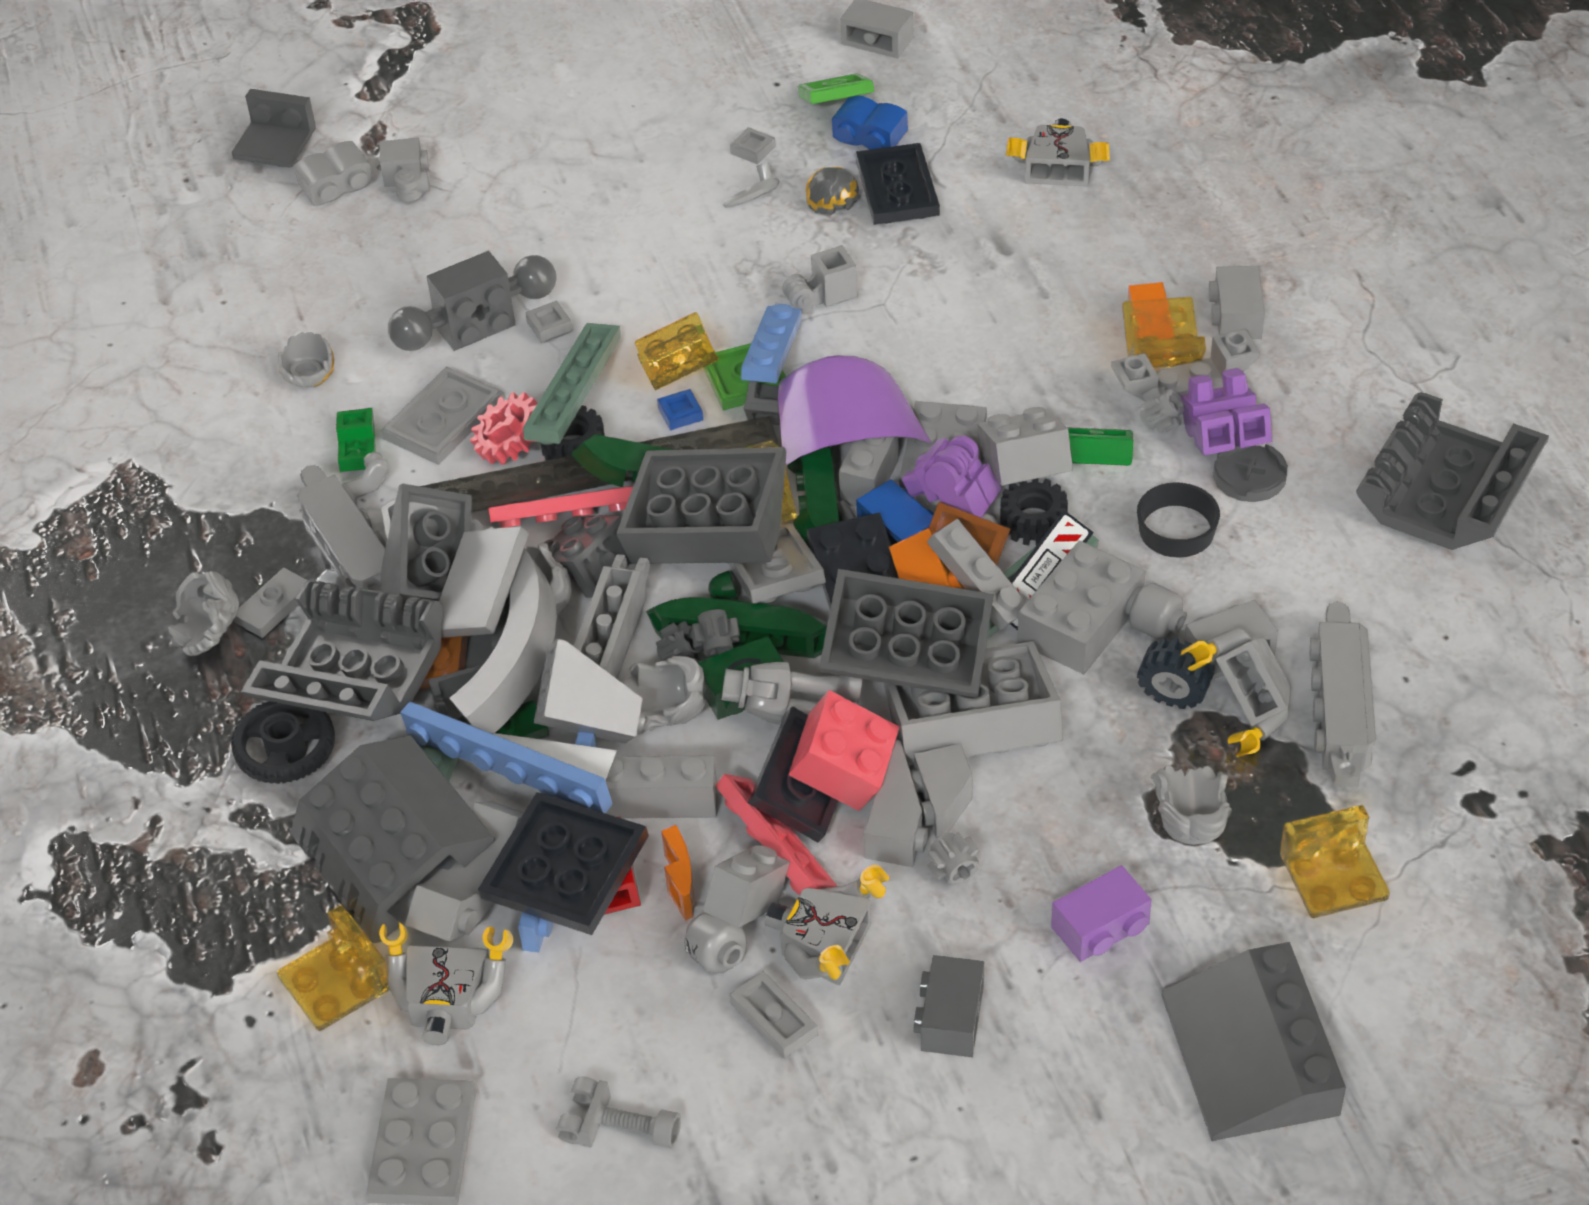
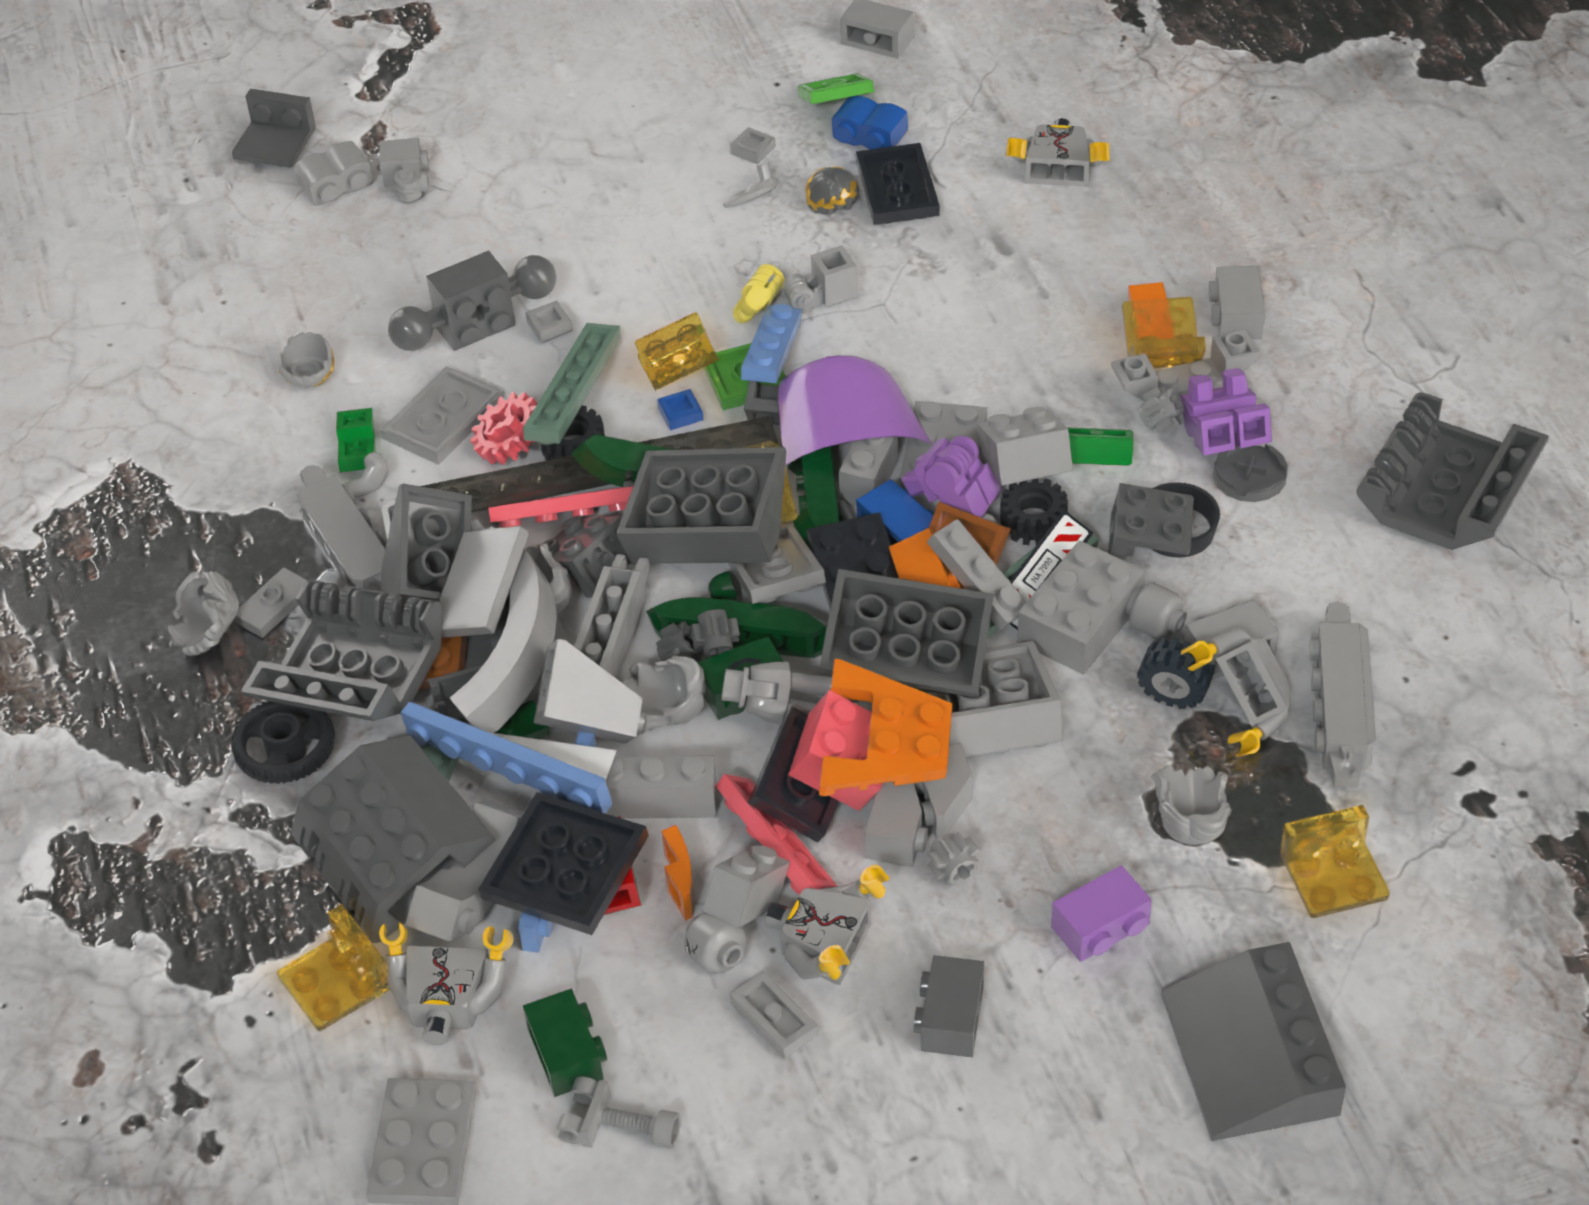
(564, 1041): none -> dark green brick
(758, 292): none -> light yellow hinge
(905, 733): none -> orange wing
(1150, 521): none -> dark grey bracket

